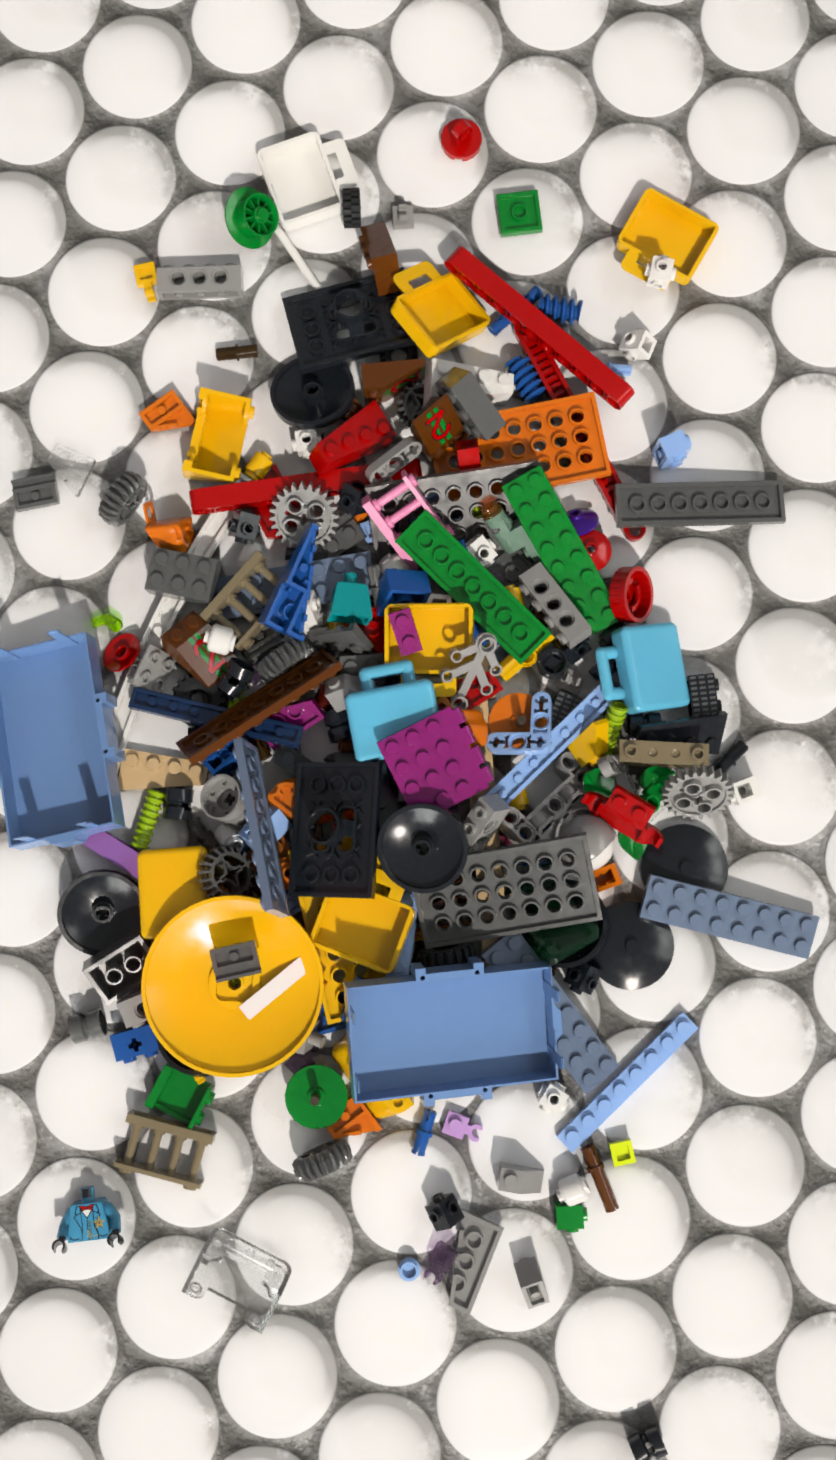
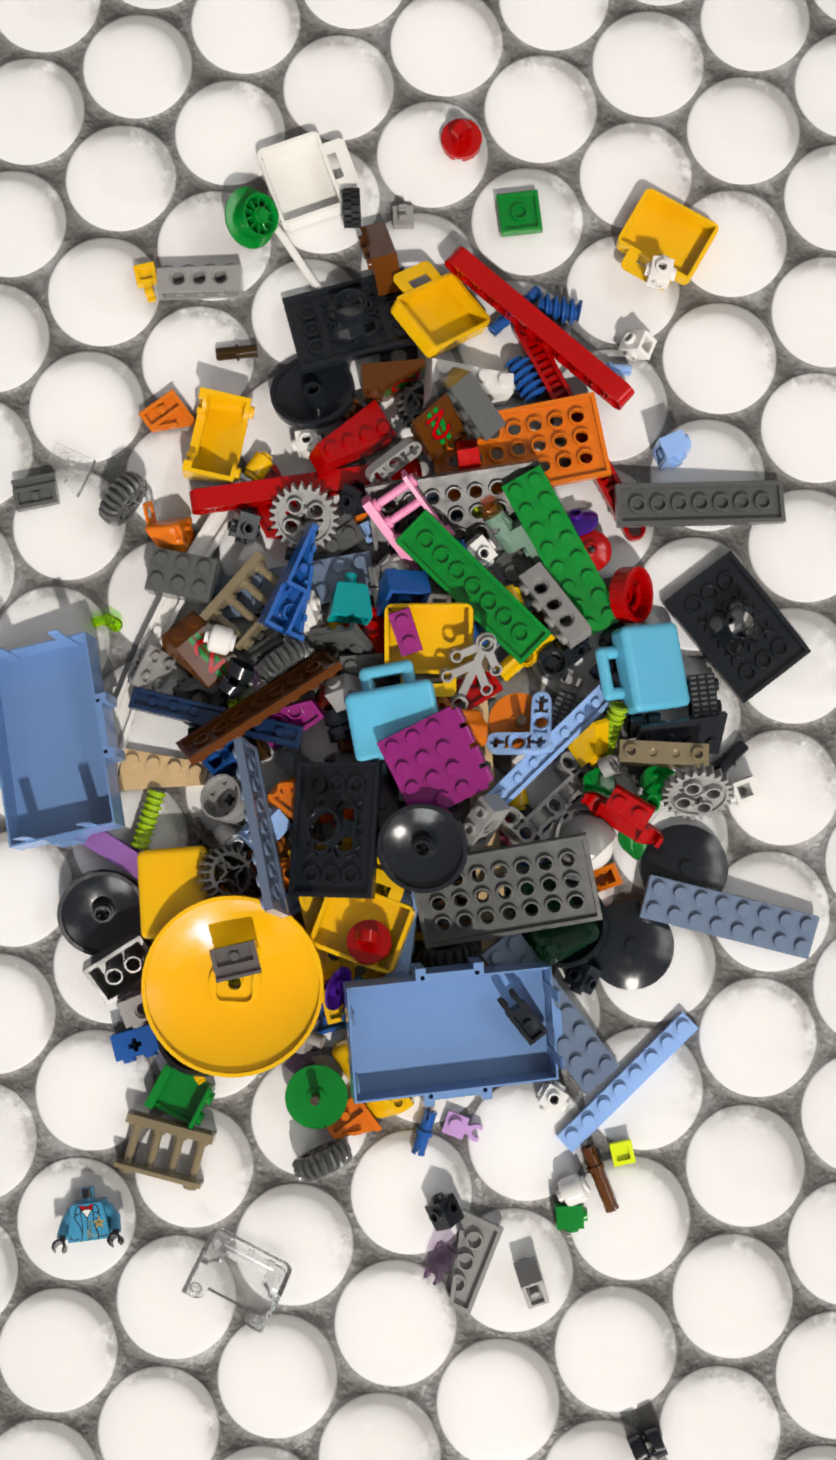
(87, 1025): dark grey wheel -> none
(121, 652): red dish -> none
(178, 804): black wheel -> none
(273, 989): white sticker -> none
(334, 988): none -> dark purple dish
(369, 942): none -> red tile
(409, 1269): light blue plate -> none
(519, 1179): light grey slope -> none
(523, 1018): none -> black hinge
(761, 657): none -> black plate

